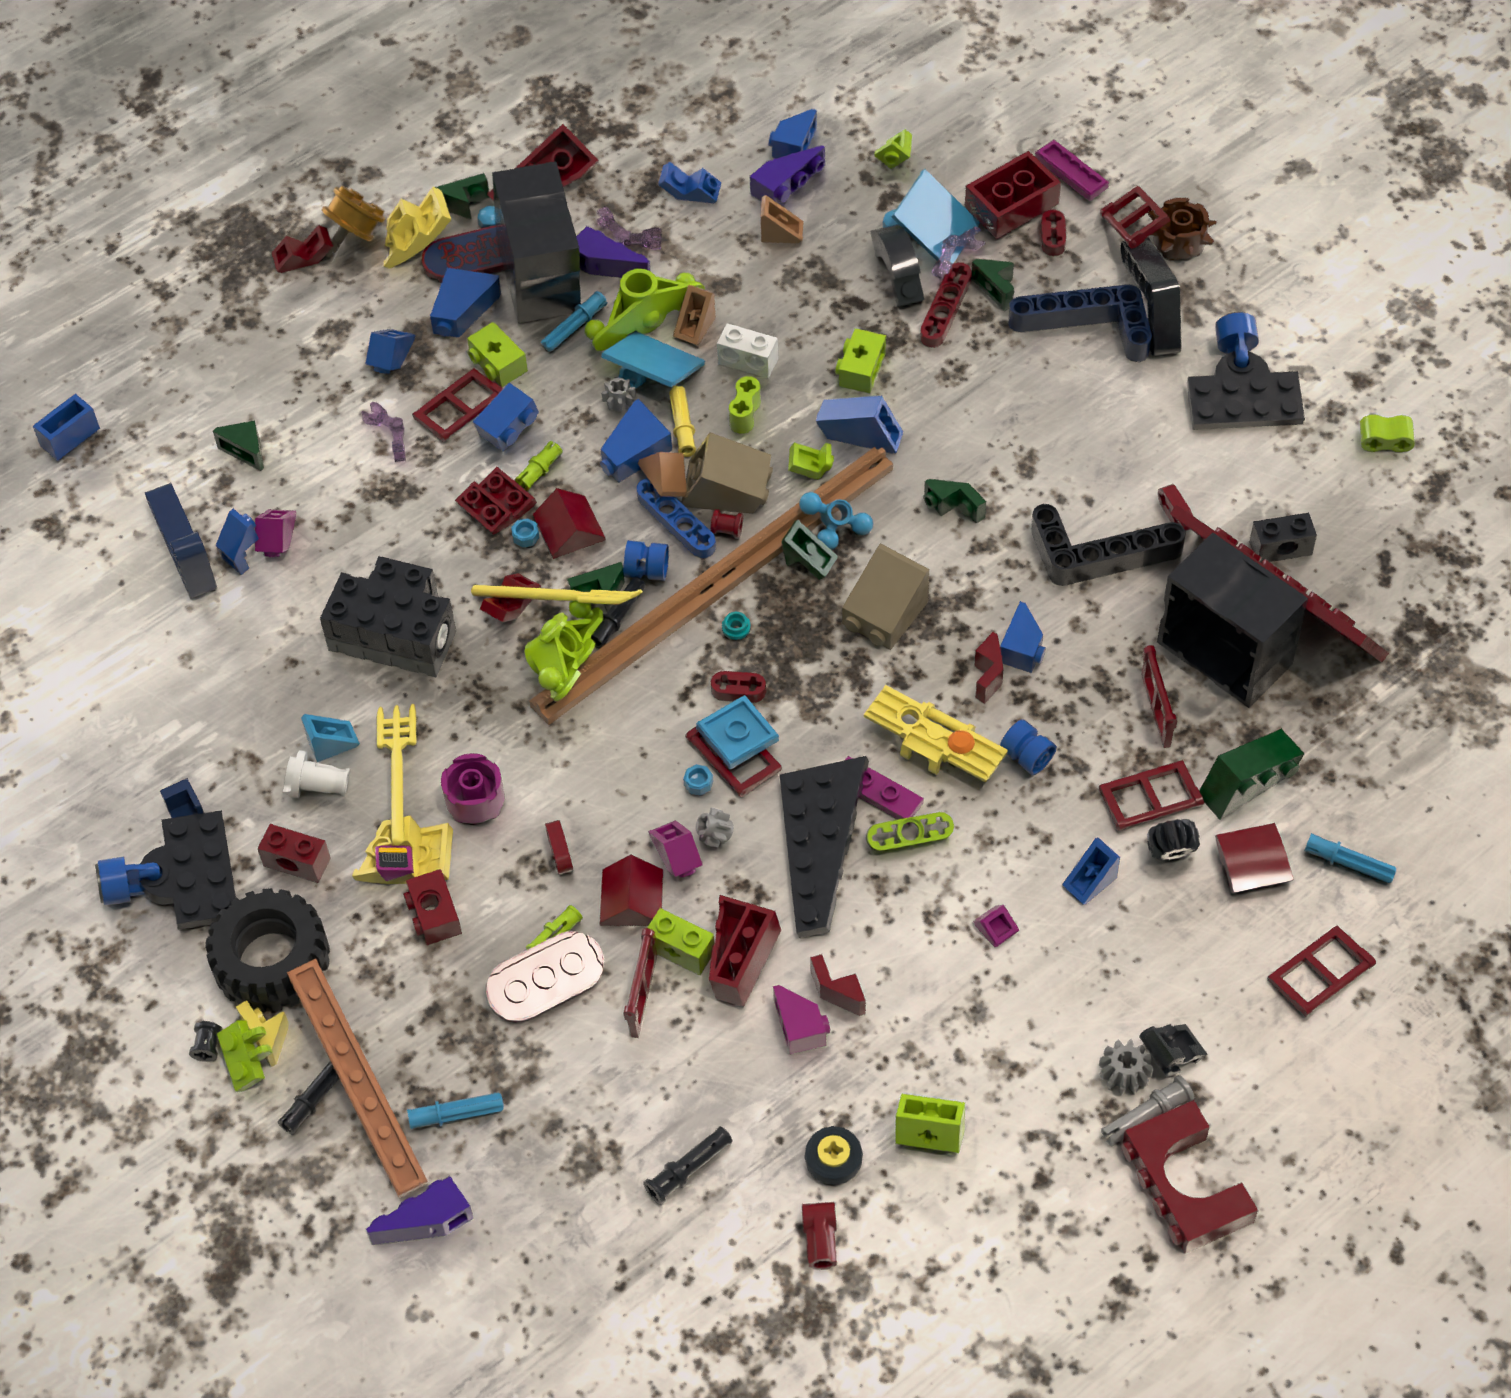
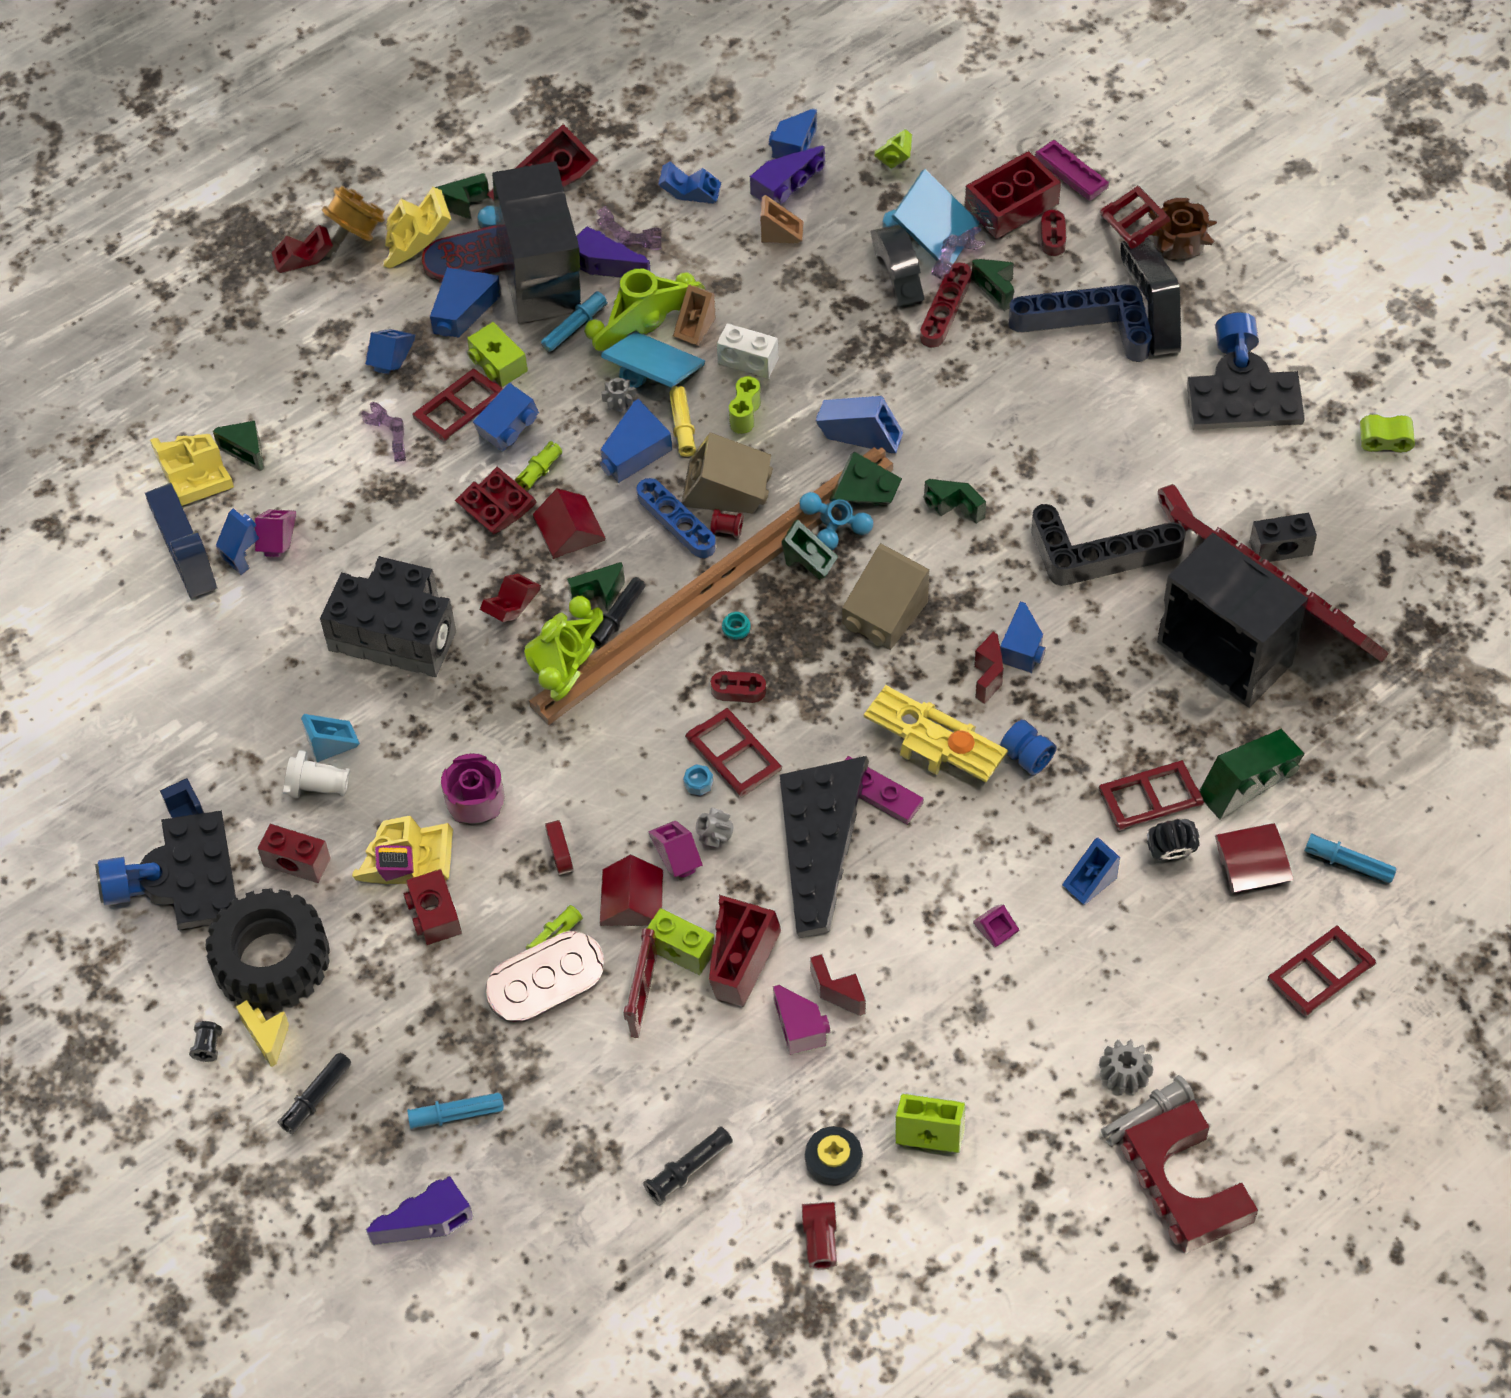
(66, 427): blue brick -> none
(192, 466): none -> light yellow slope
(241, 1055): lime hinge -> none
(357, 1078): nougat tile -> none
(396, 744): light yellow piece -> none
(525, 532): dark azure tile -> none
(593, 596): light yellow piece -> none
(656, 560): blue wheel -> none
(666, 473): medium nougat slope -> none
(737, 732): dark azure plate -> none
(810, 461): lime bracket -> none
(861, 360): lime brick -> none
(865, 482): none -> dark green wing
(930, 819): lime beam -> none
(1158, 696): dark red window -> none
(1172, 1047): black cylinder -> none

